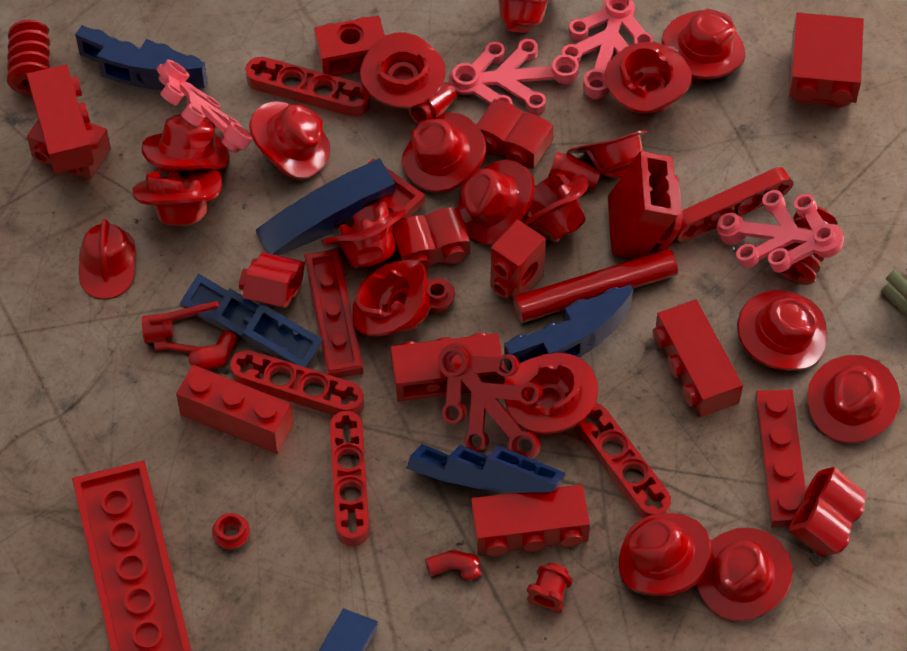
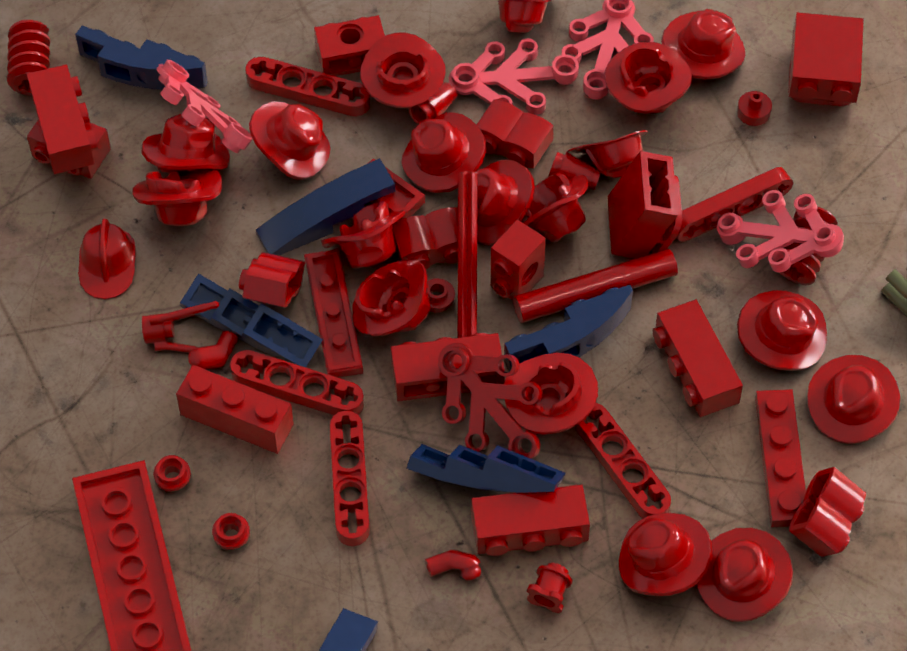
(172, 464): none -> red plate
(467, 254): none -> red axle
(754, 108): none -> red tile

